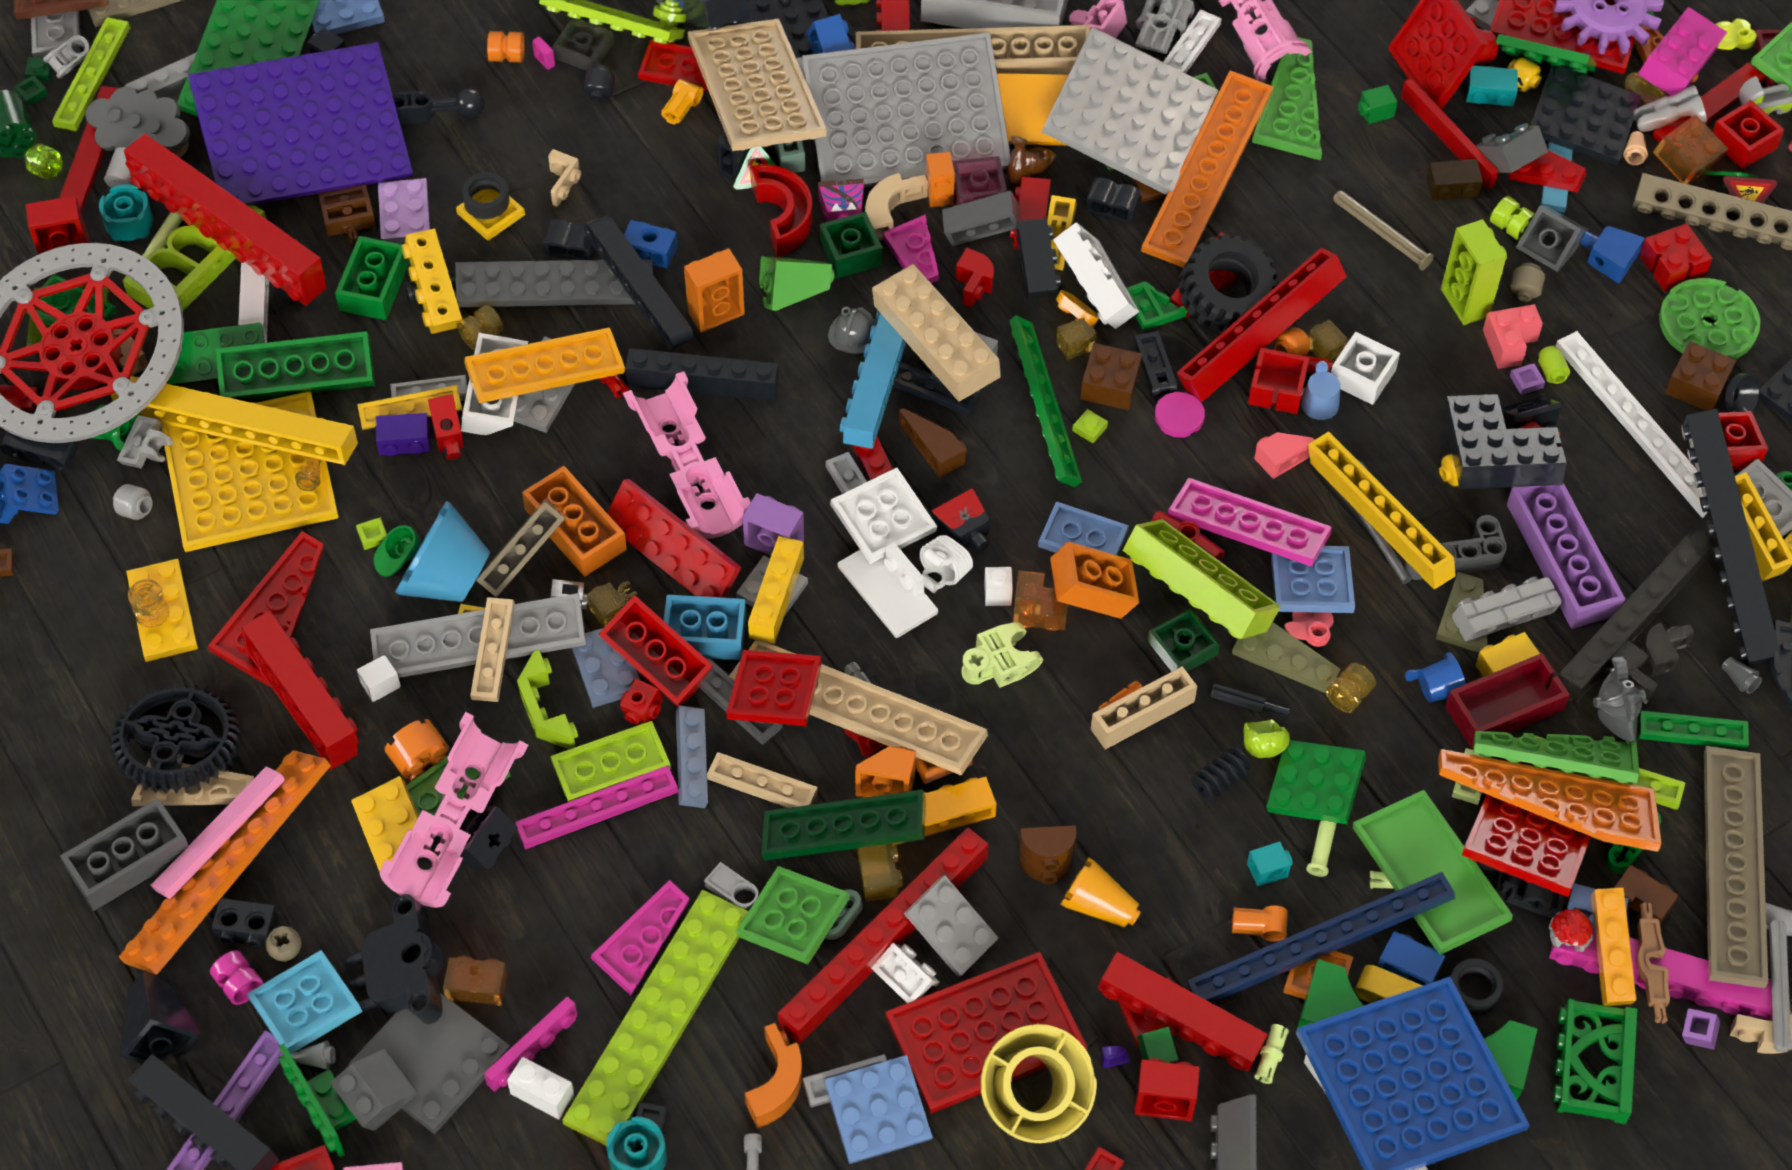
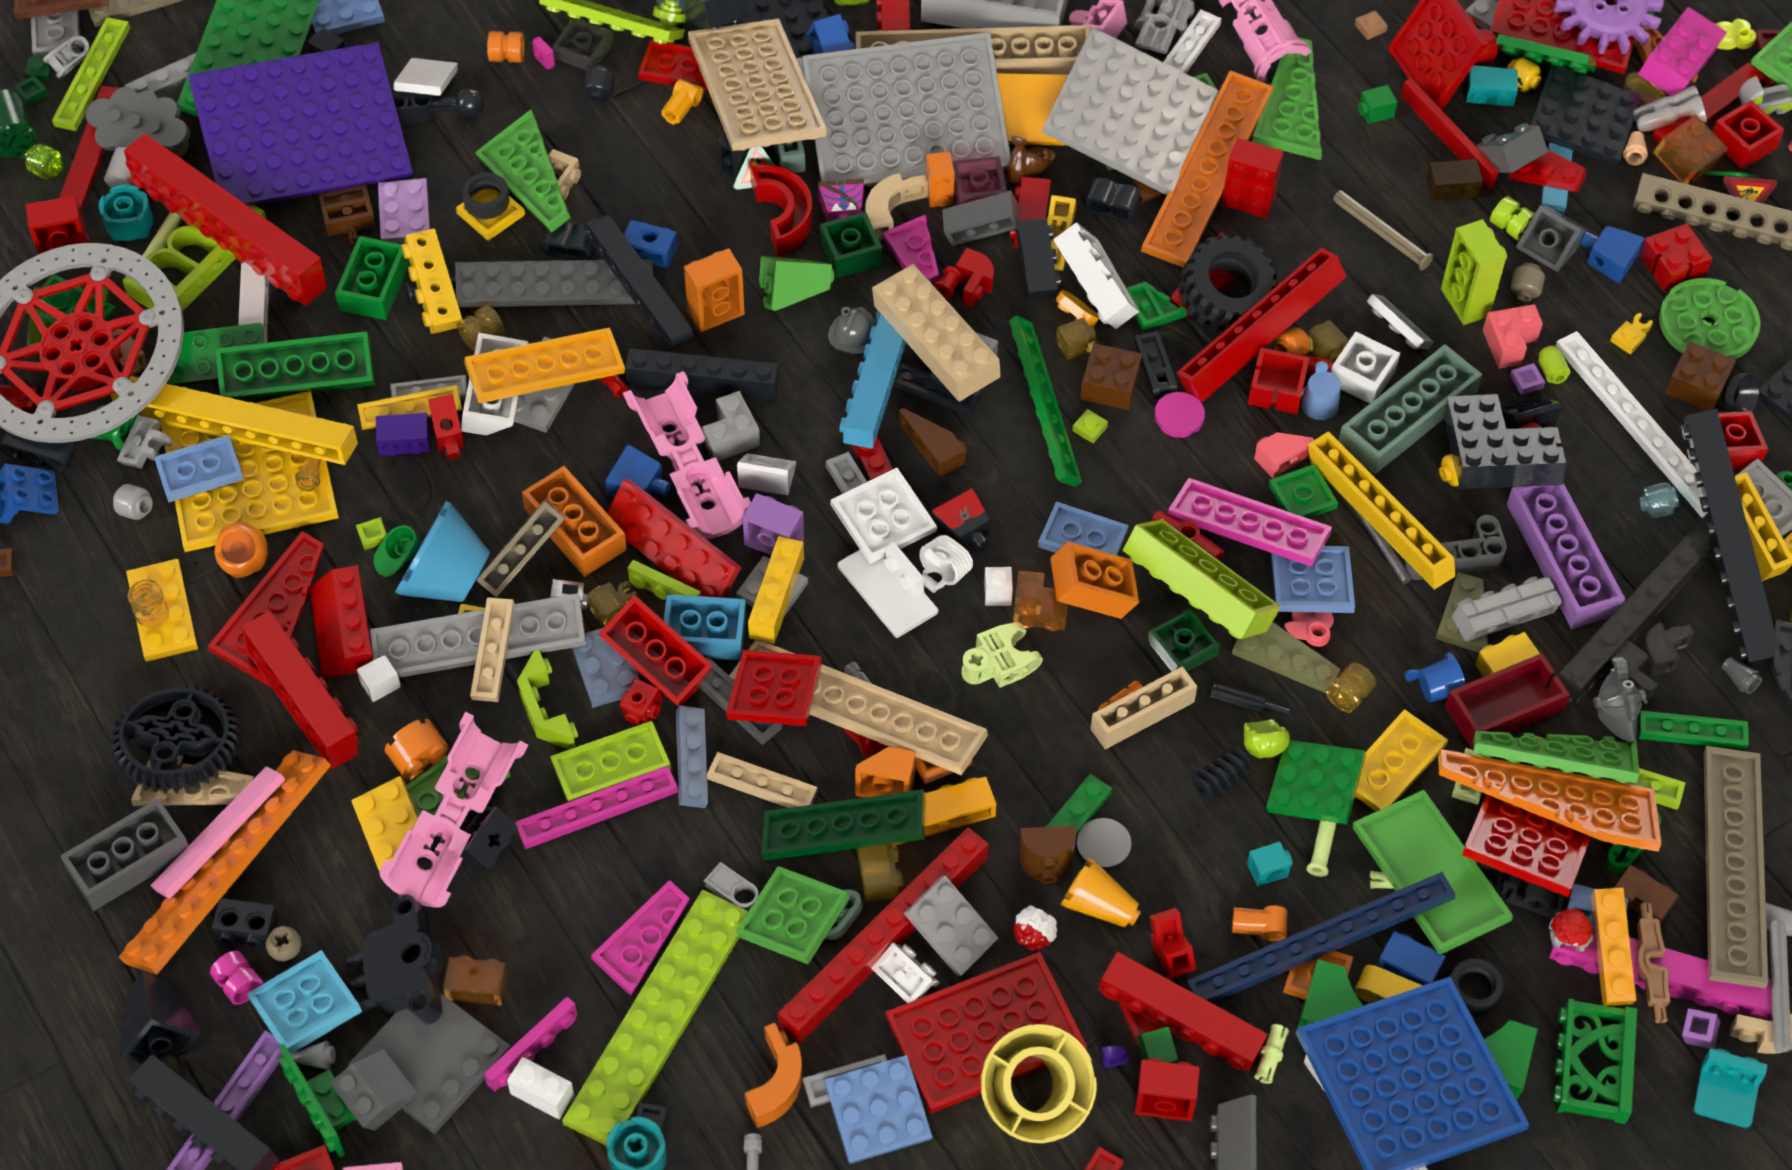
(198, 468): none -> medium blue plate
(241, 549): none -> orange piece
(341, 622): none -> red slope
(425, 76): none -> white tile
(524, 164): none -> bright green wing
(639, 469): none -> blue torso
(656, 582): none -> lime plate
(734, 431): none -> light grey brick
(765, 473): none -> white slope
(948, 282): none -> red bush
(1035, 928): none -> piece
(1082, 804): none -> green plate
(1104, 842): none -> light grey piece
(1170, 944): none -> red brick
(1252, 178): none -> red brick
(1303, 492): none -> green plate
(1371, 25): none -> medium nougat plate
(1397, 760): none -> yellow plate
(1399, 322): none -> light grey plate
(1408, 409): none -> sand green brick
(1630, 335): none -> yellow plate
(1659, 500): none -> clear light blue head
(1728, 1087): none -> teal bracket

